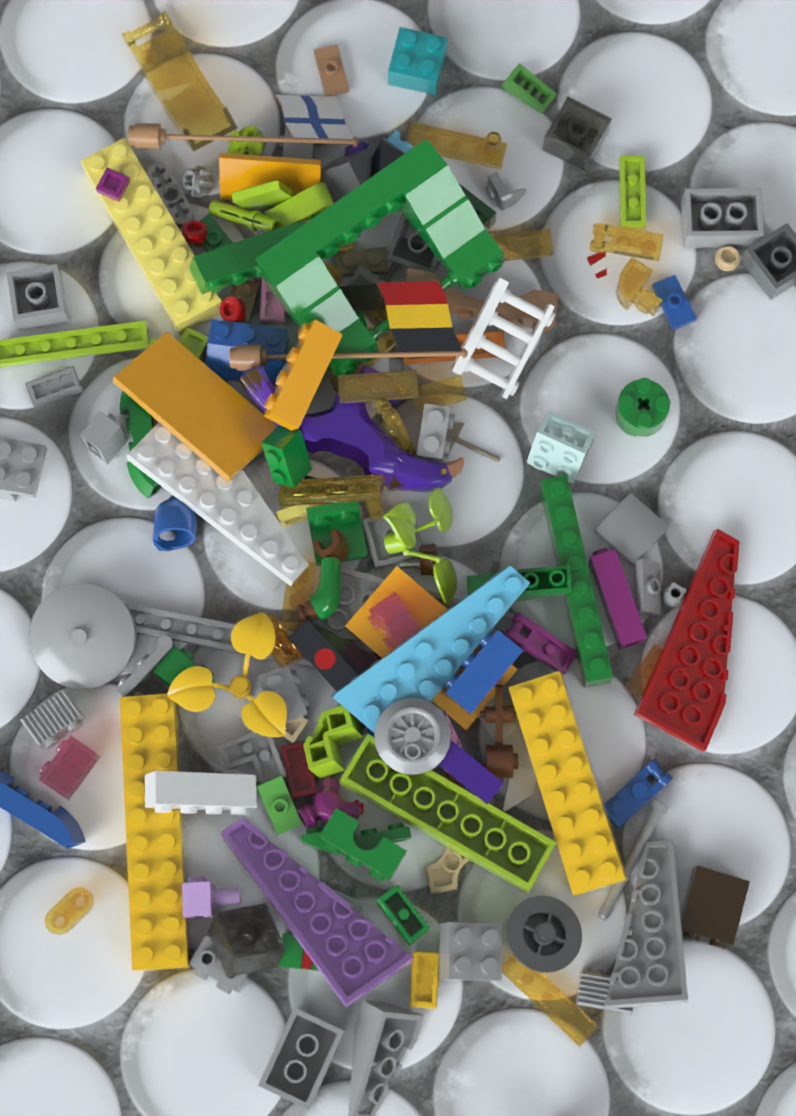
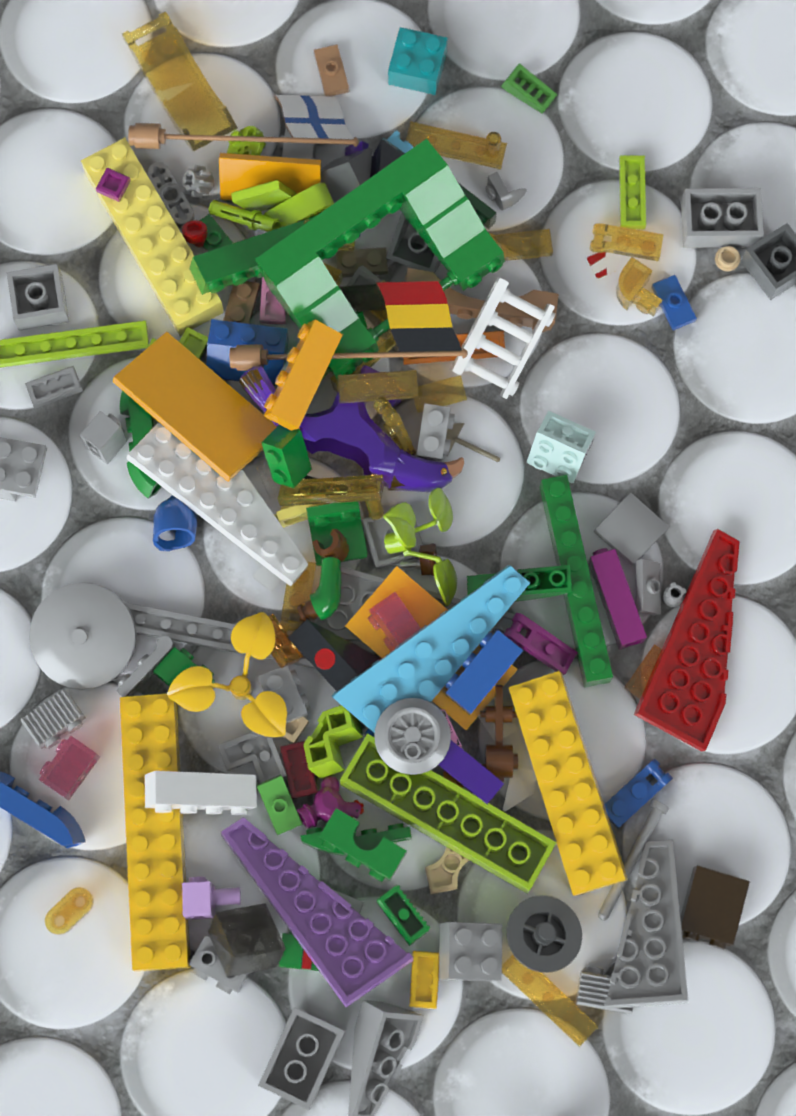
(233, 309): red tile -> none
(576, 134): clear smoke brick -> none
(642, 394): green brick -> none

